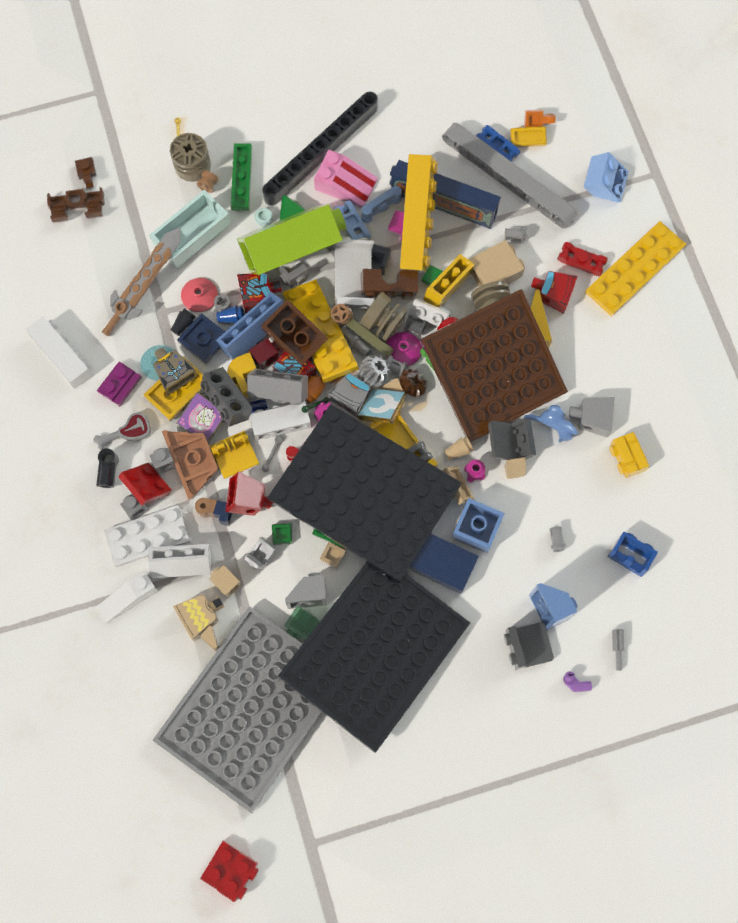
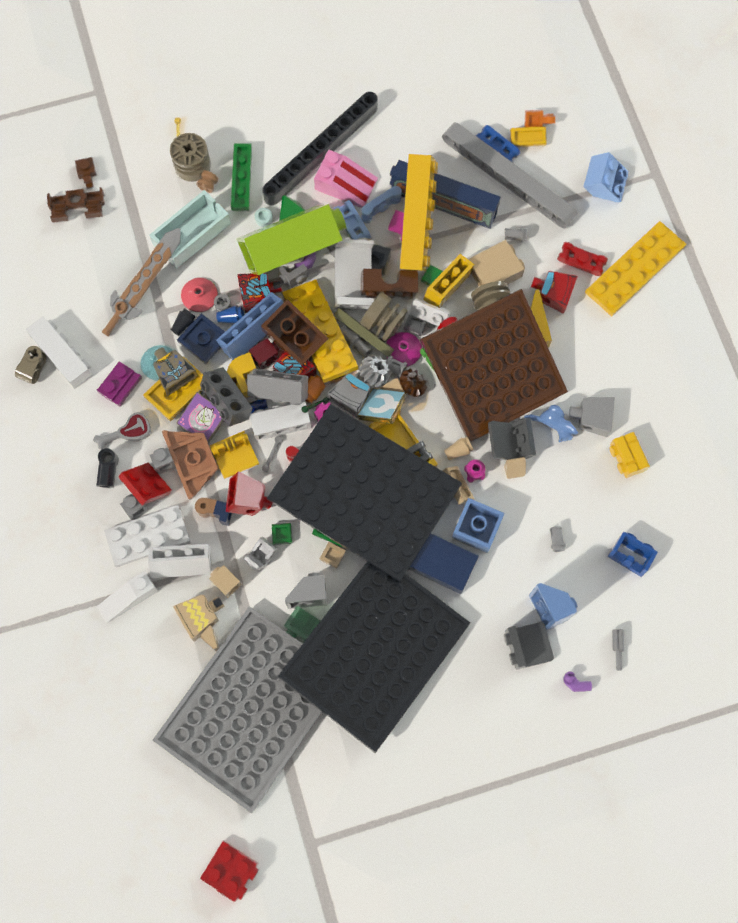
(31, 366): none -> dark tan piece
(308, 261): none -> medium lavender arm
(338, 312): medium nougat wheel -> none

